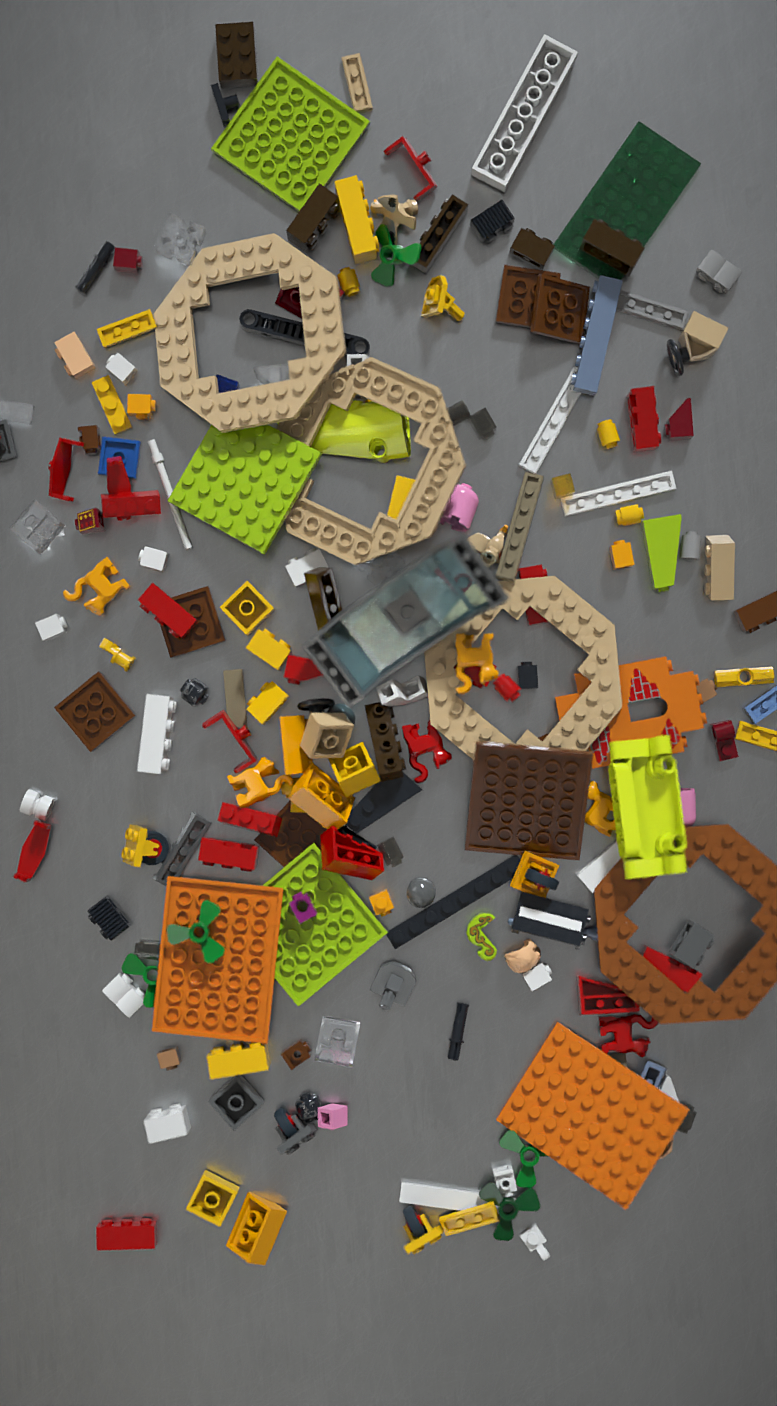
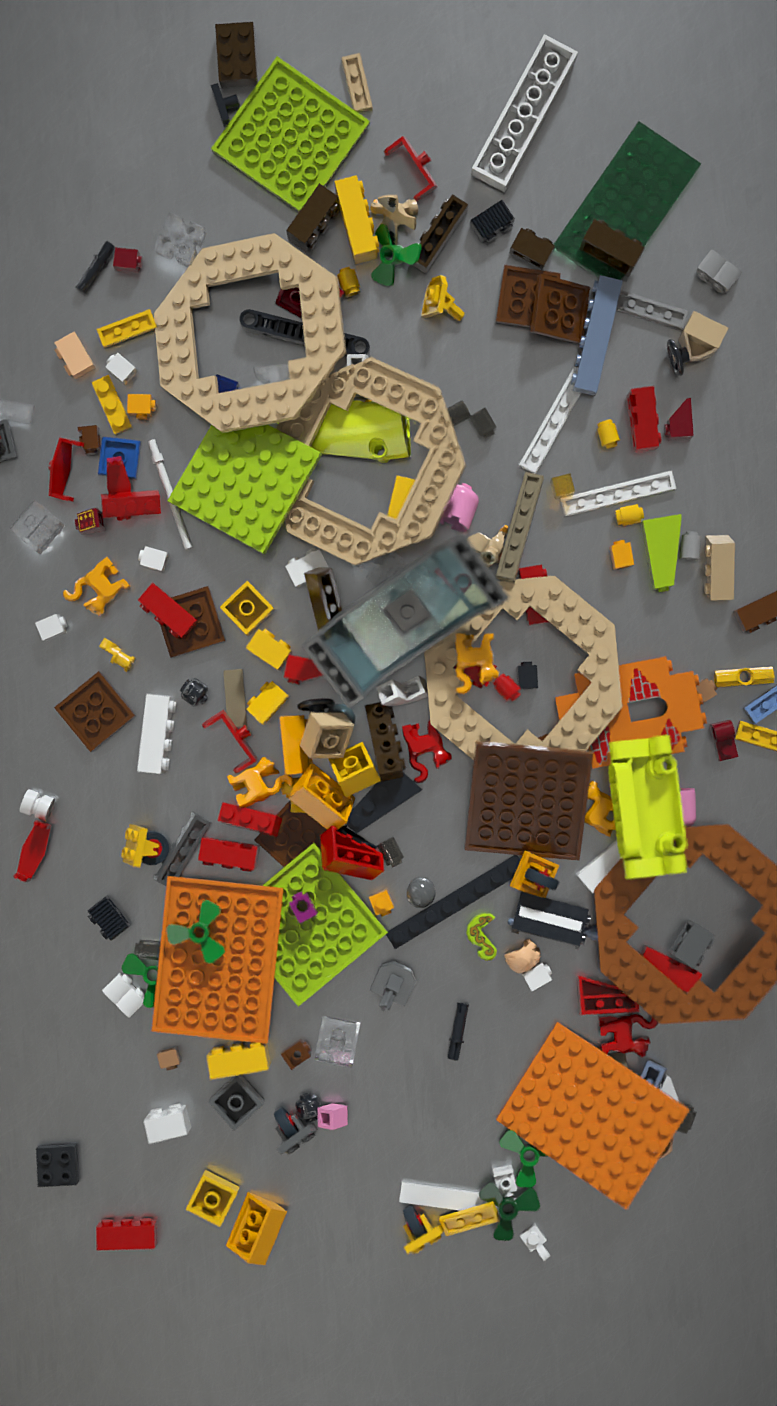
(57, 1165): none -> black brick

